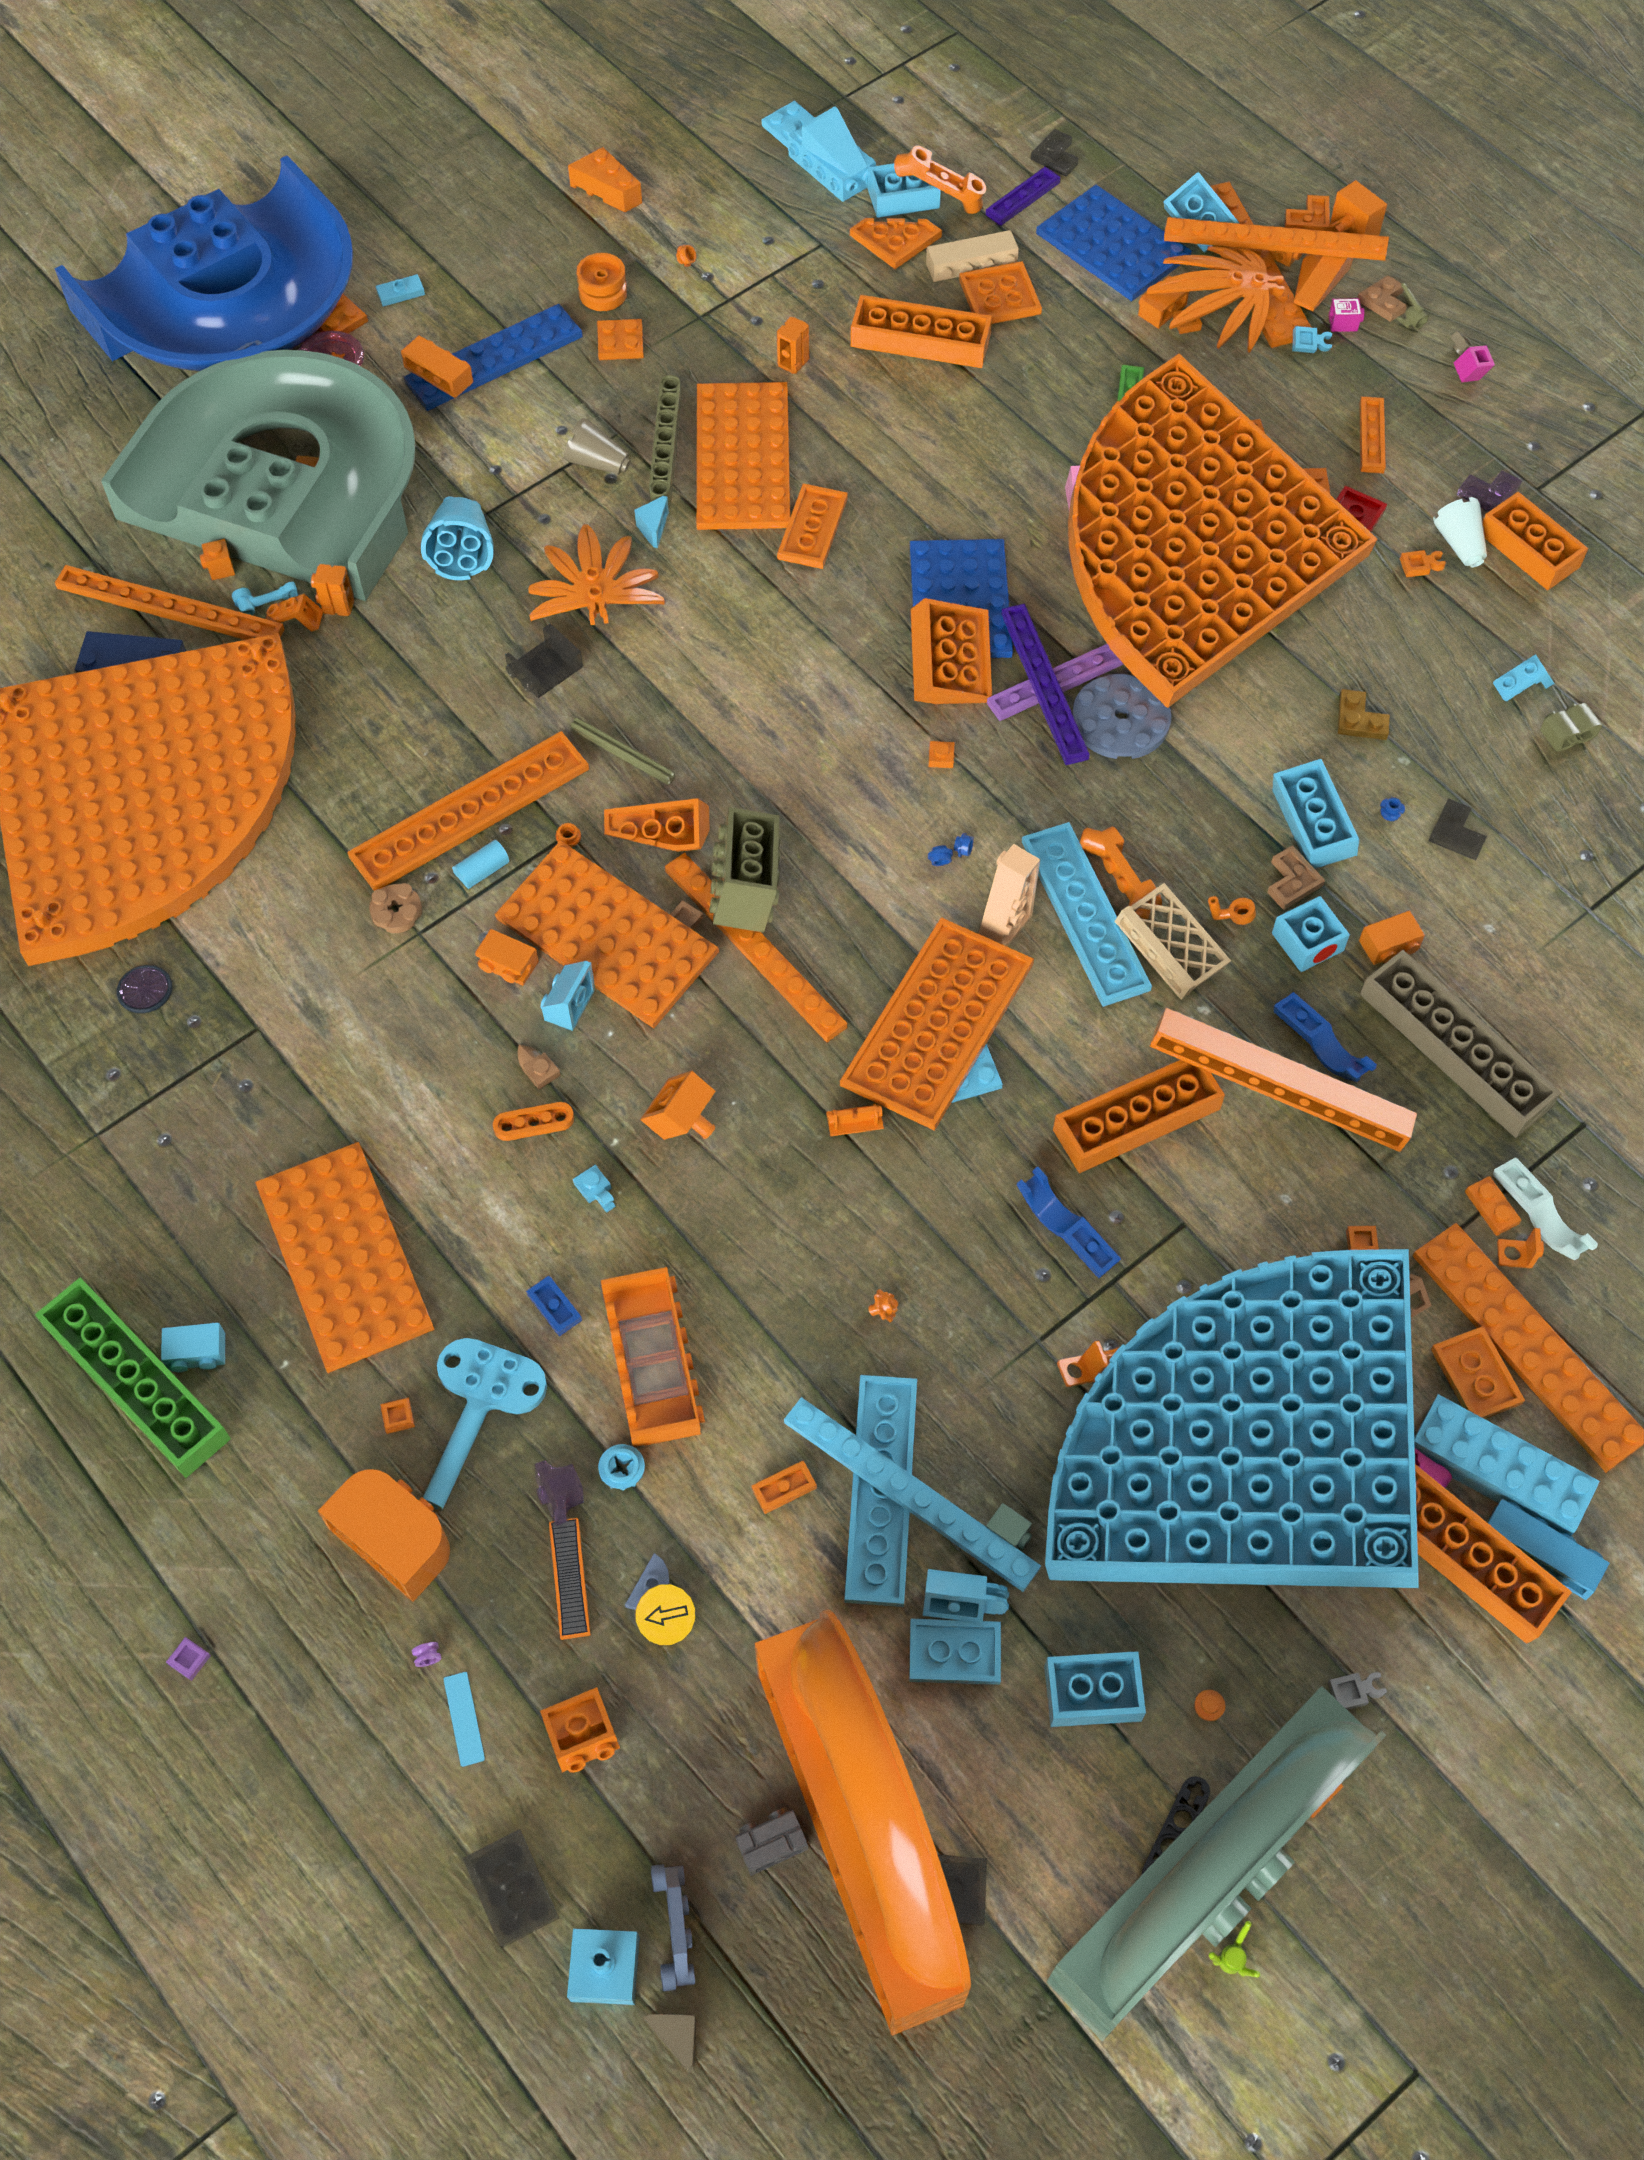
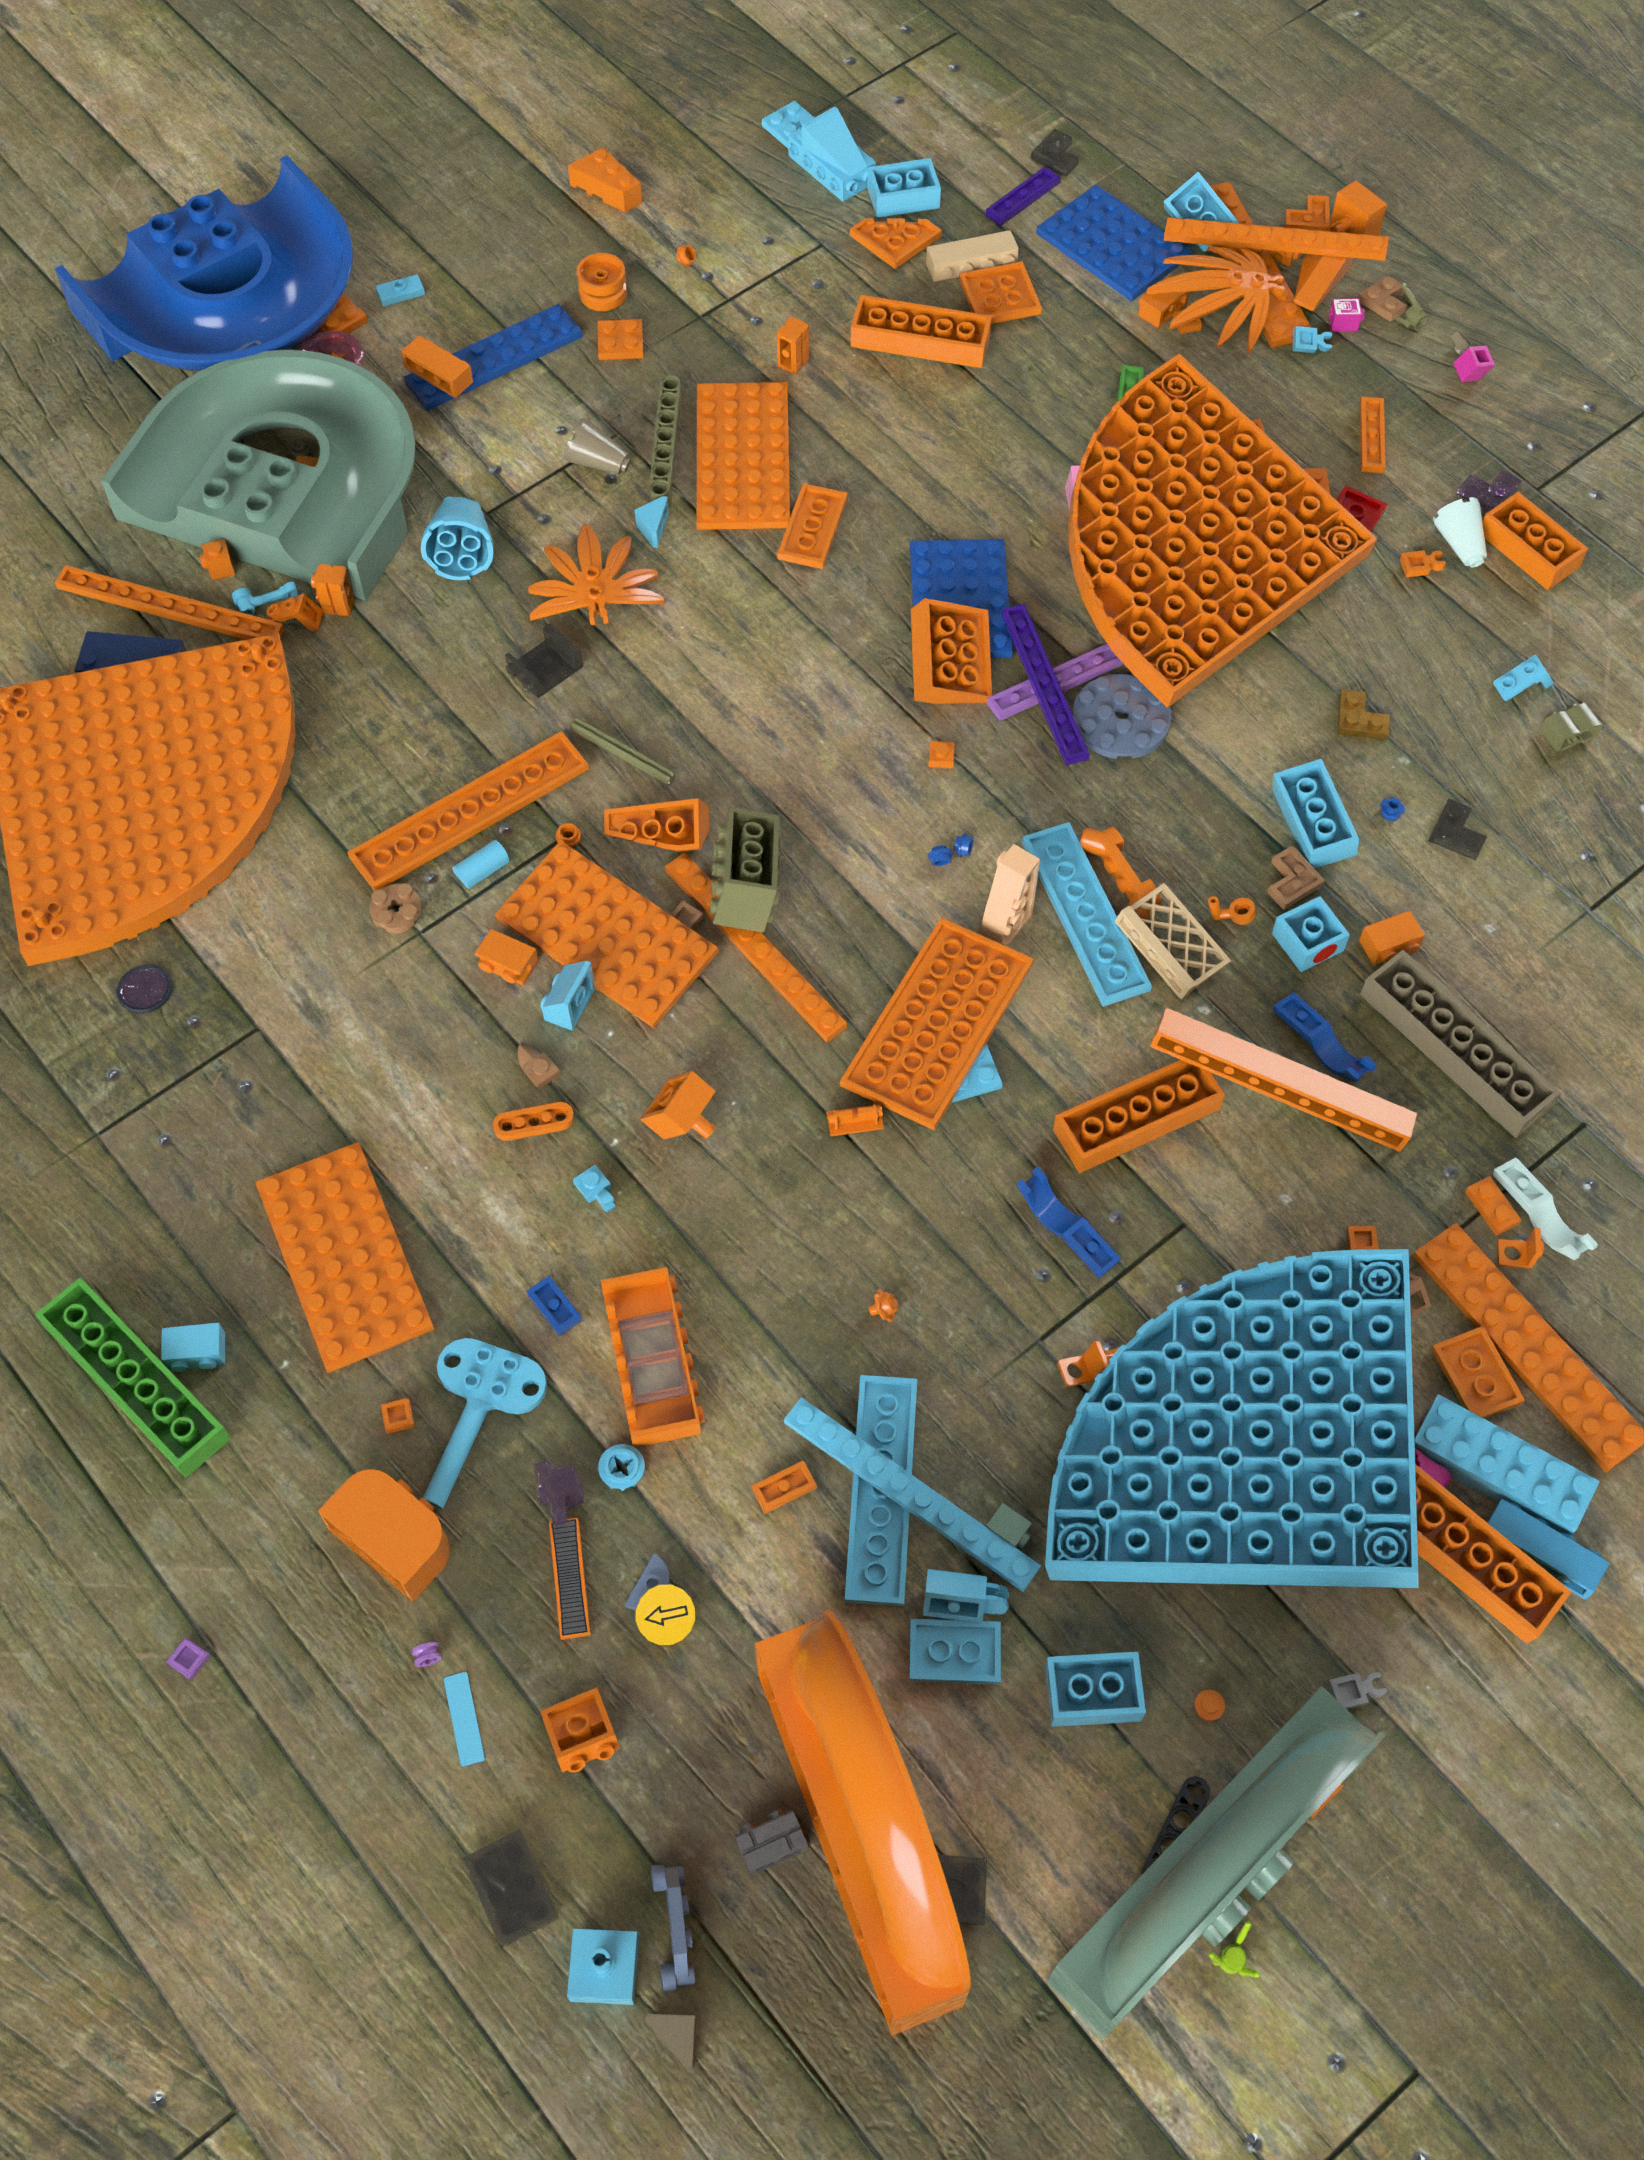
(919, 163): orange plate -> none

